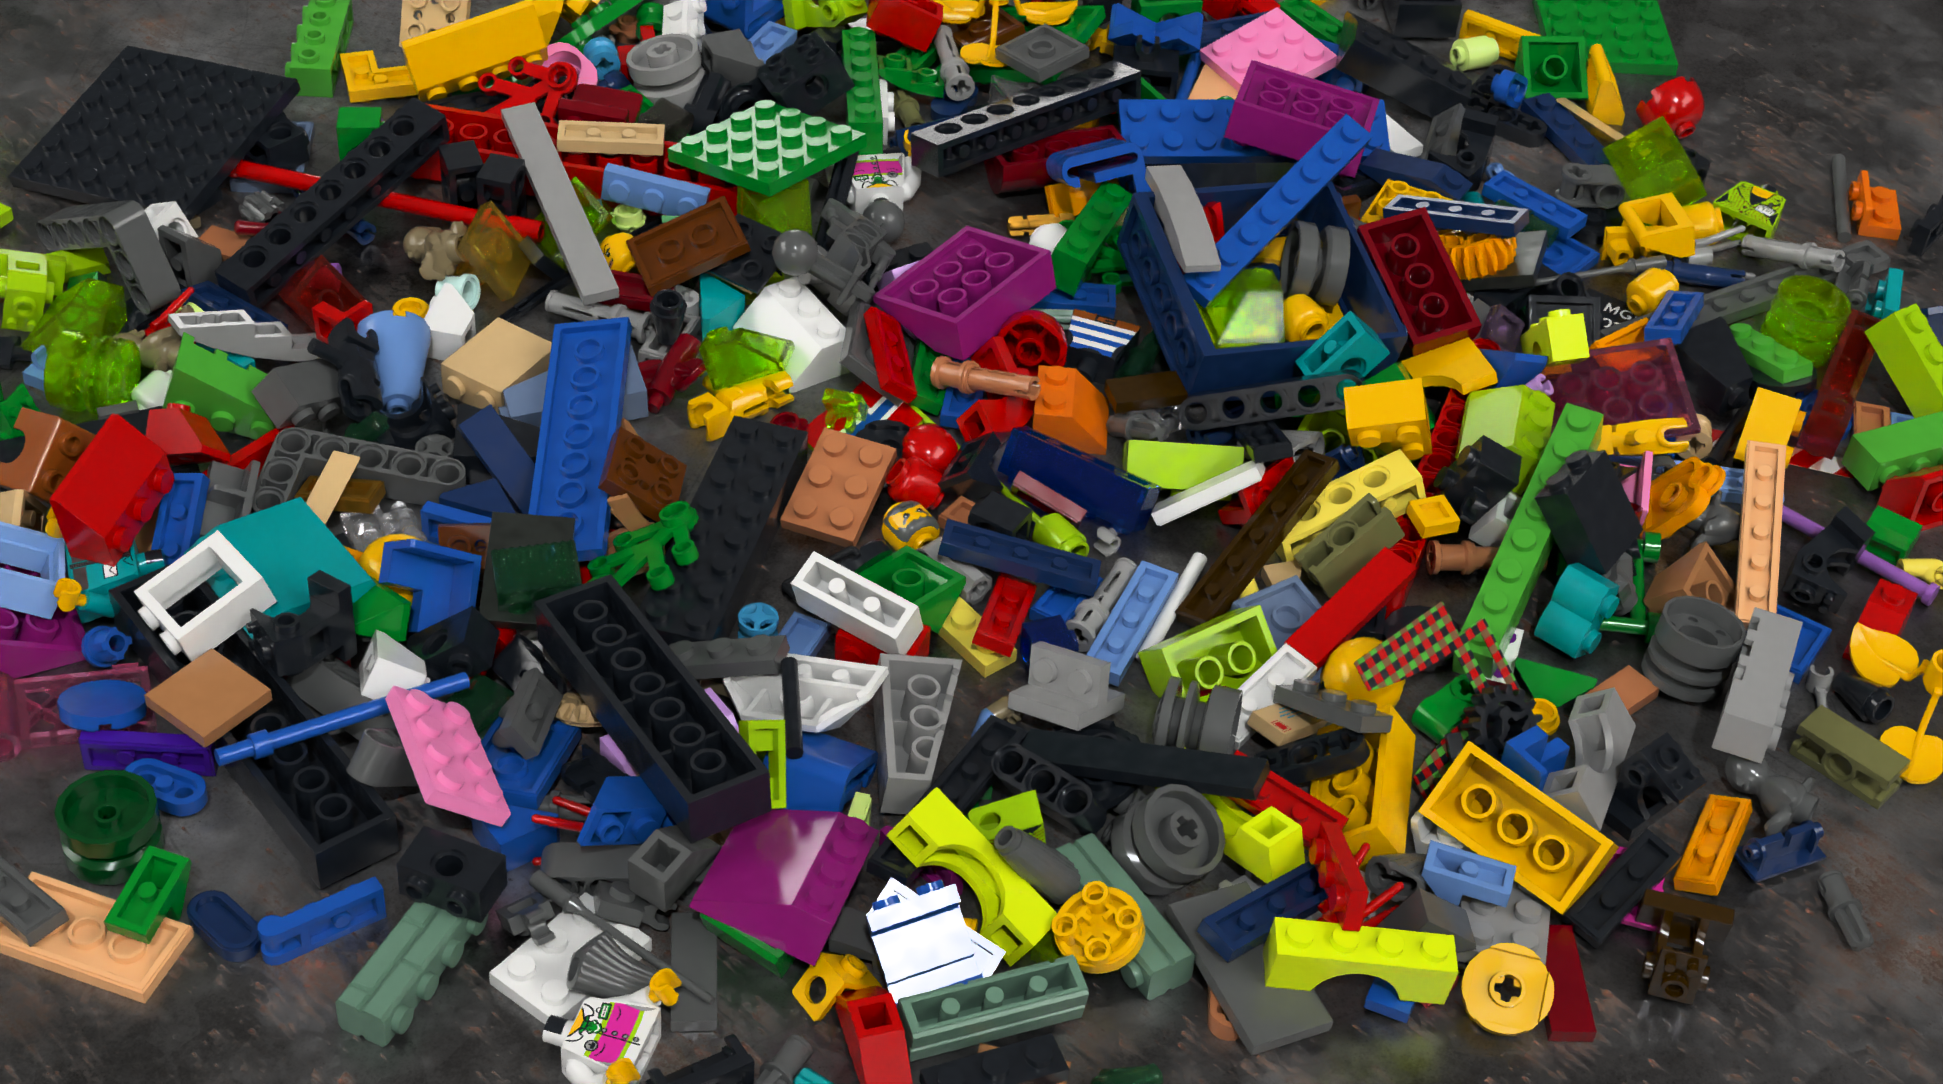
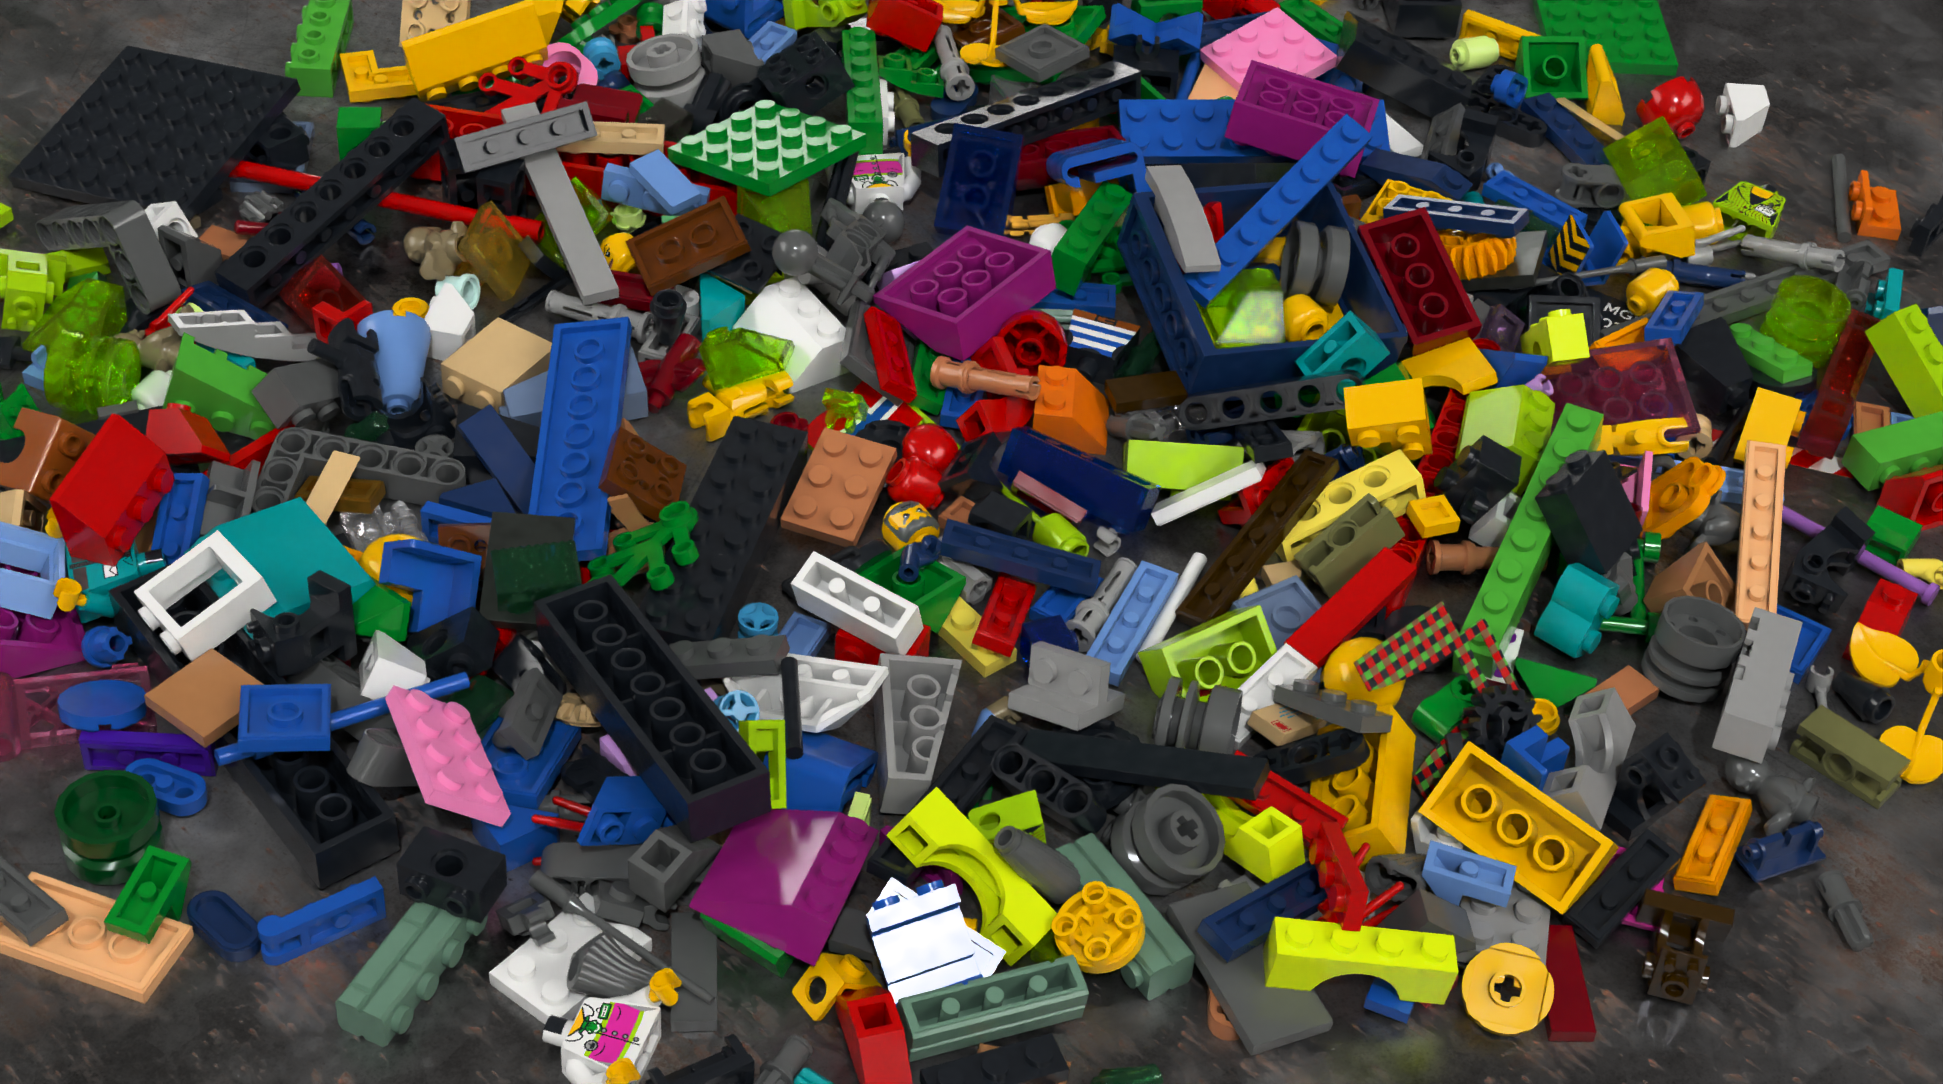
(284, 718): none -> blue tile
(522, 137): none -> fence
(665, 182): none -> medium blue tile
(741, 704): none -> dark azure wheel
(918, 556): none -> dark blue arm
(979, 180): none -> clear blue slope
(1576, 249): none -> piece
(1742, 111): none -> white slope

